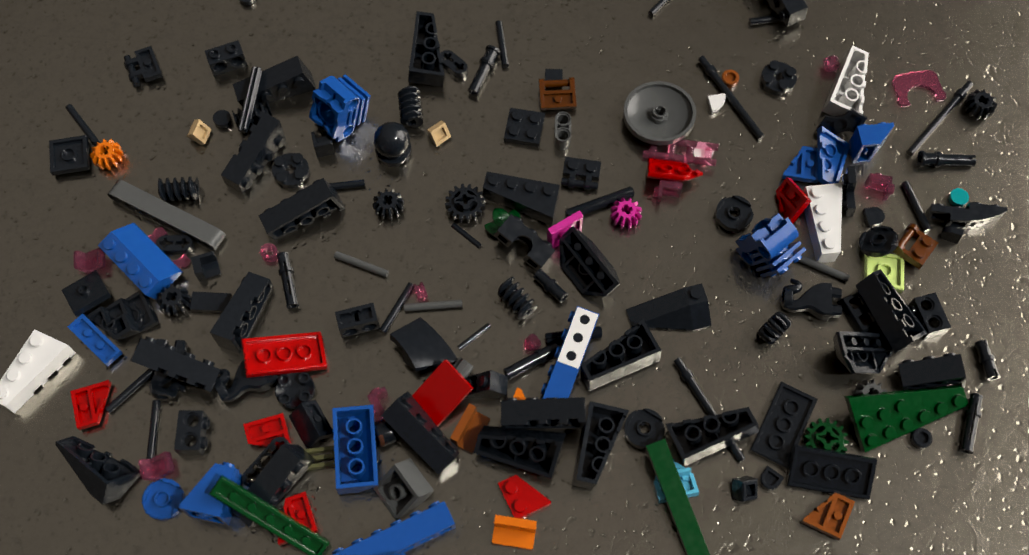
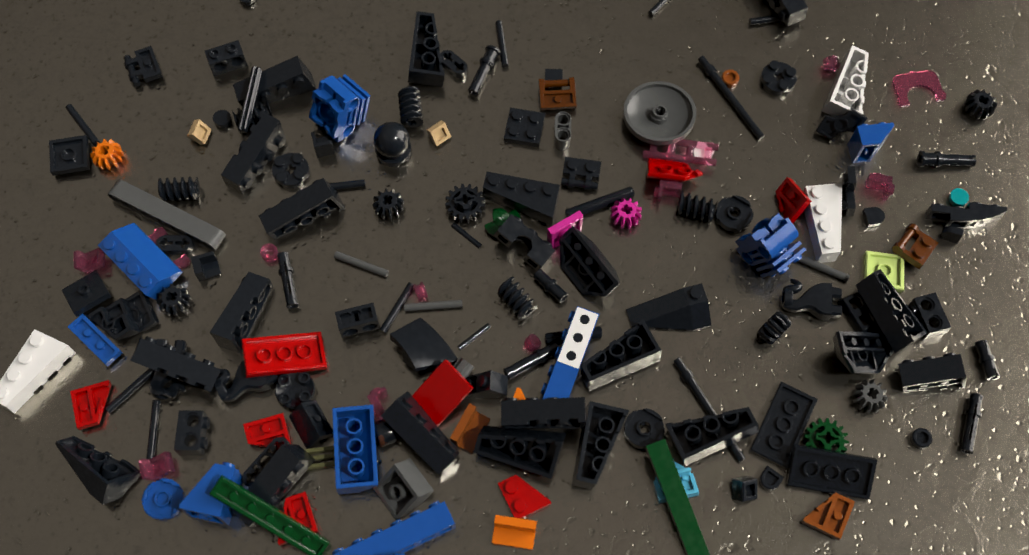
(209, 302): black tile -> none
(697, 207): none -> black piece
(716, 102): white tile -> none
(804, 166): blue wing -> none
(831, 156): blue wing -> none
(878, 241): black tile -> none
(896, 413): dark green wing -> none
(916, 206): black bar -> none
(959, 95): black bar -> none

